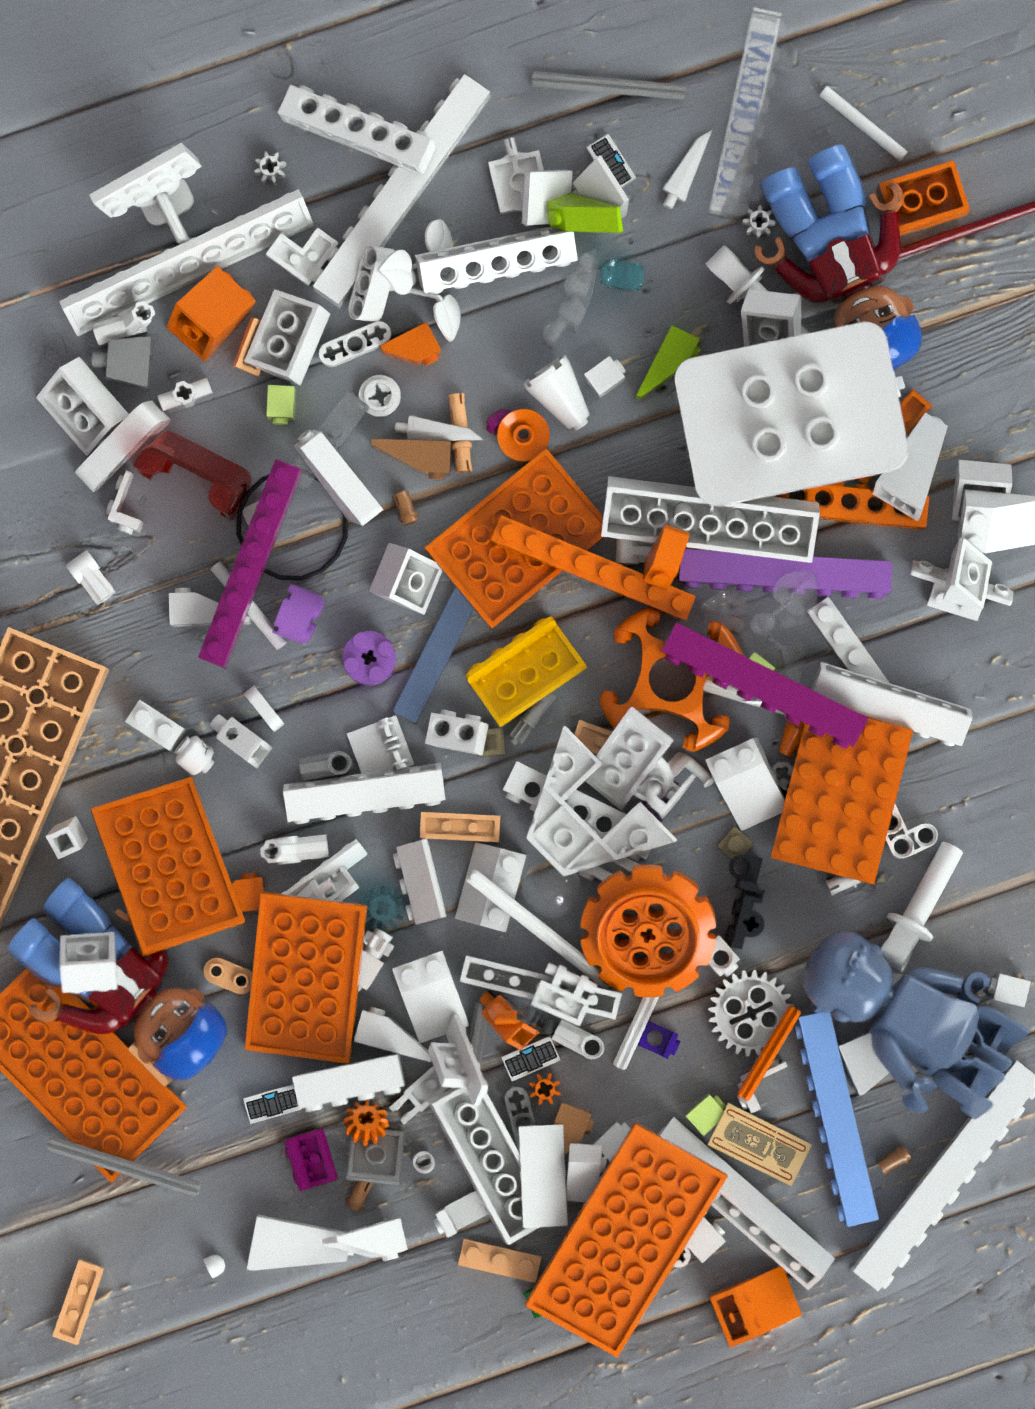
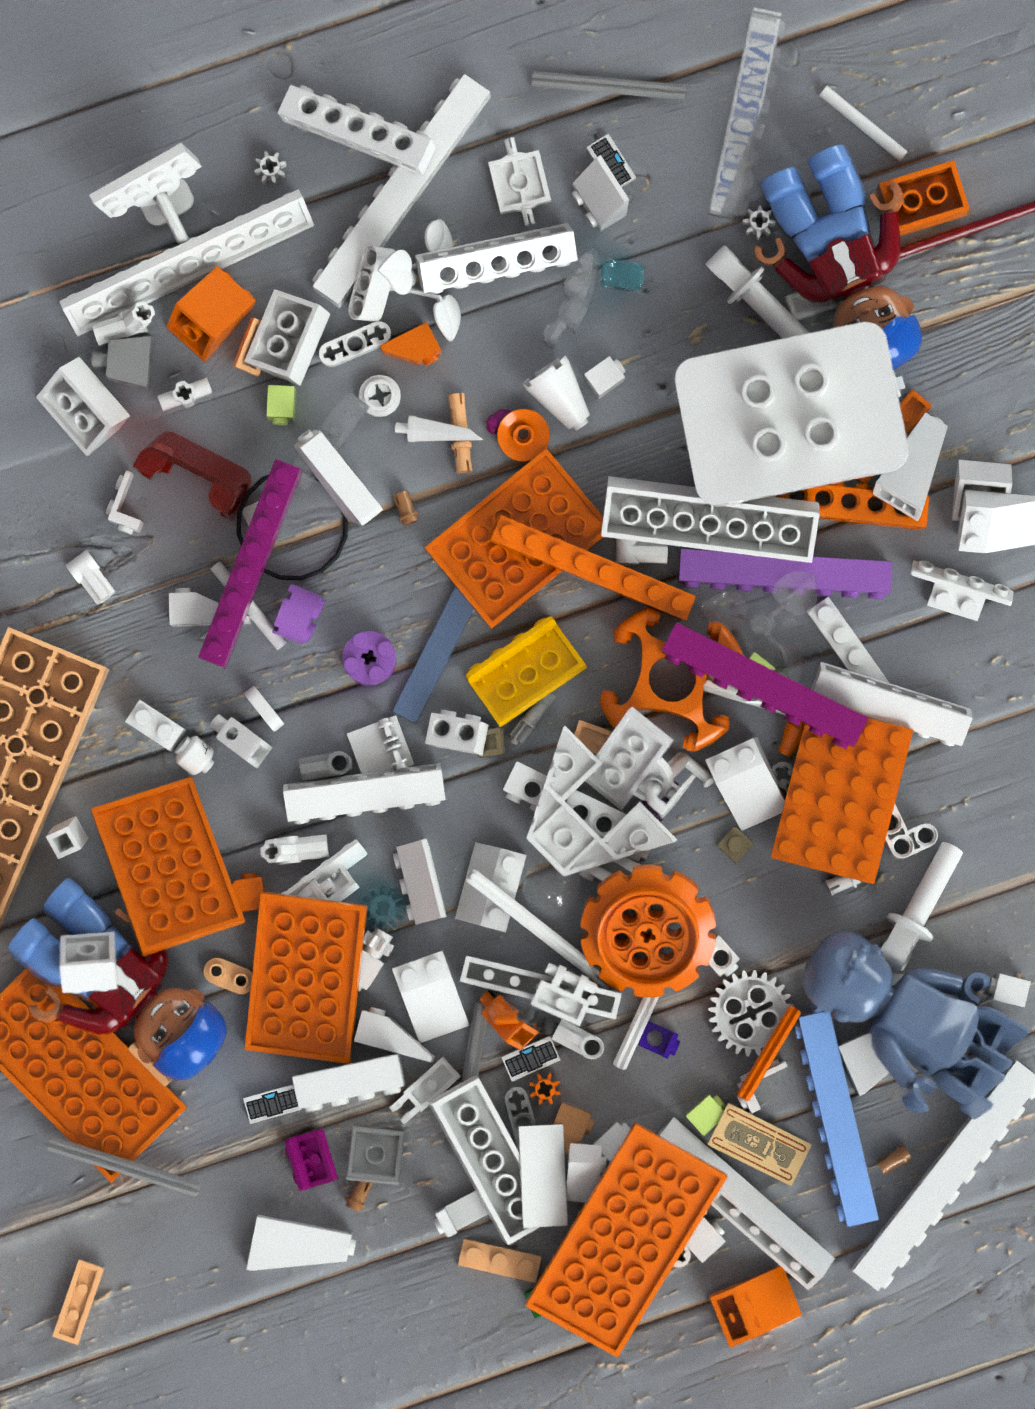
(121, 444): white beam -> none
(215, 1265): white hinge -> none
(304, 261): white plate -> none
(364, 1114): orange gear -> none
(373, 1241): white slope -> none
(406, 578): white slope -> none
(422, 1157): white hinge -> none
(423, 456): medium nougat slope -> none
(457, 1063): white bracket -> none
(459, 827): light nougat plate -> none
(540, 188): white tile -> none
(584, 214): lime slope -> none
(665, 556): orange slope -> none
(675, 349): lime slope -> none
(682, 178): white bar -> none
(743, 907): black plate -> none
(770, 316): white slope -> none
(967, 576): white slope -> none

